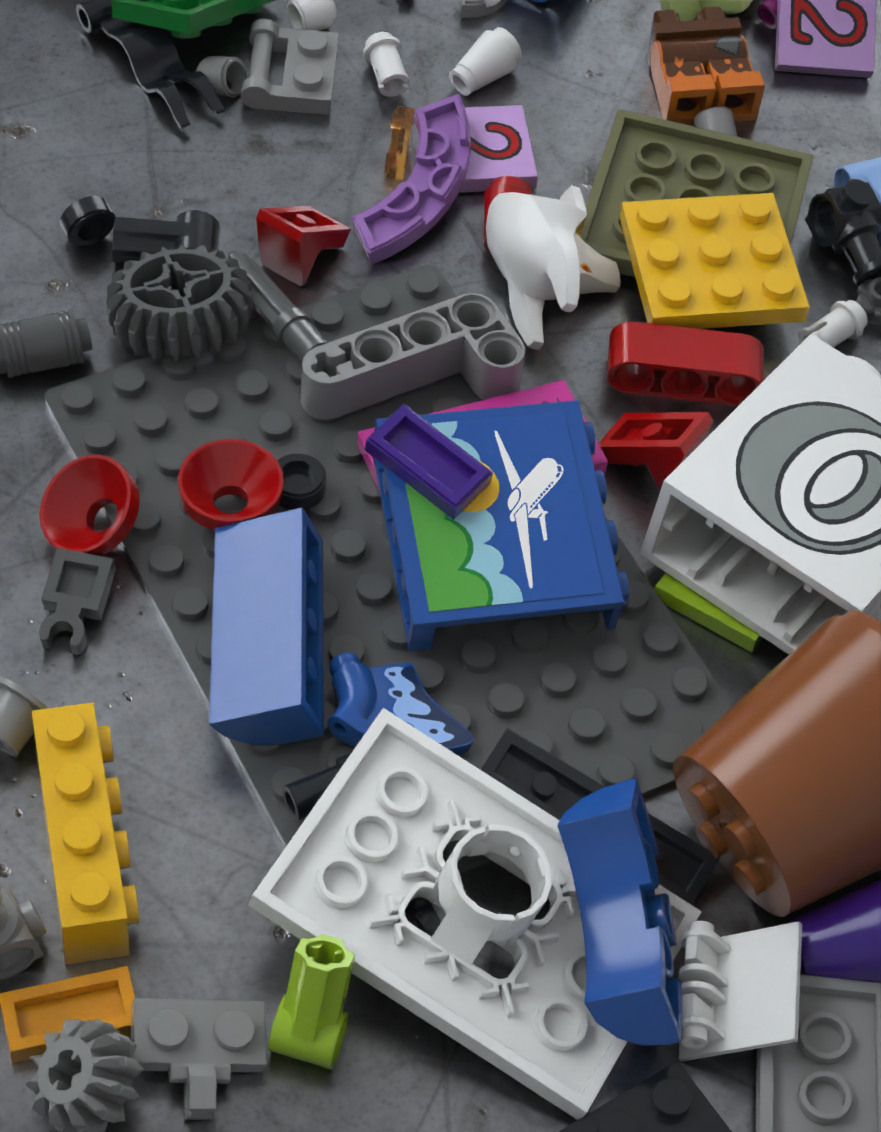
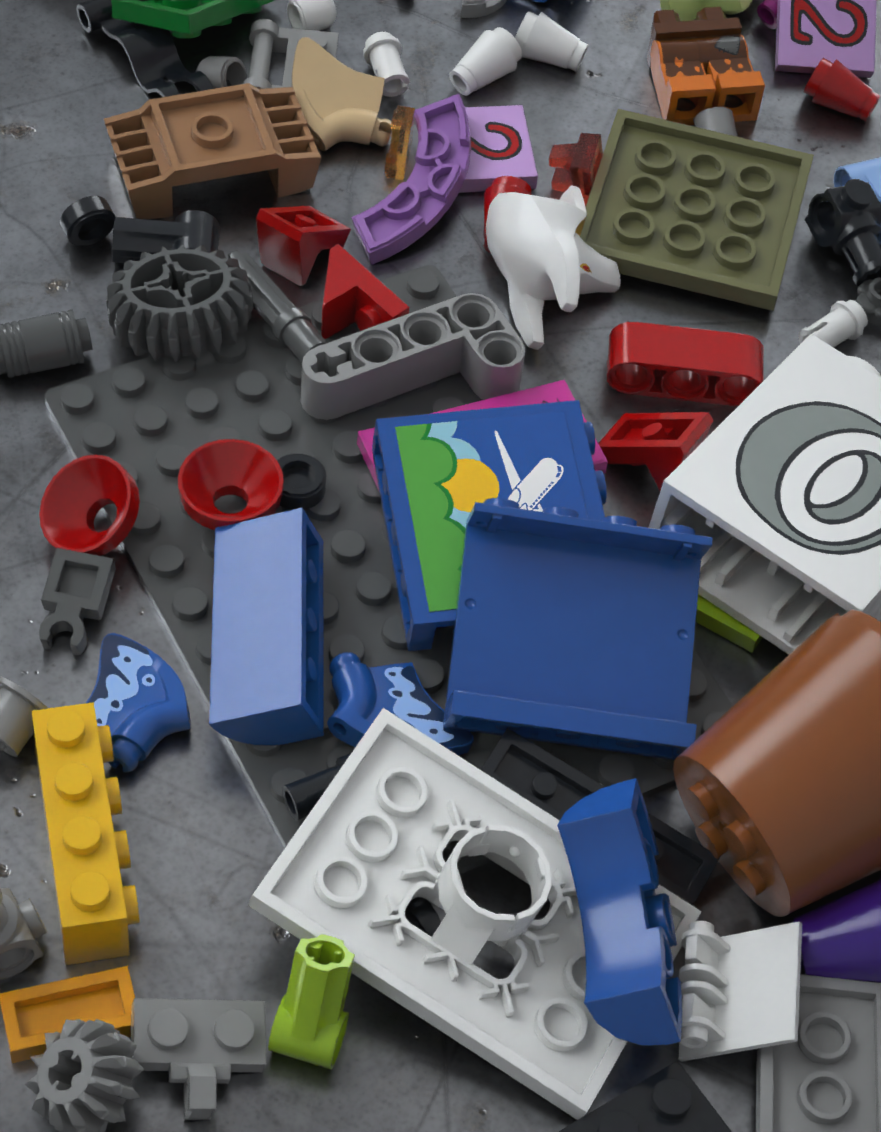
(137, 699): none -> blue arm
(212, 138): none -> medium nougat plate
(337, 99): none -> tan arm
(355, 296): none -> red slope
(428, 461): dark purple tile -> none
(549, 42): none -> white cone
(575, 629): none -> blue panel
(577, 162): none -> clear red tile
(713, 261): yellow plate -> none
(841, 90): none -> red cone

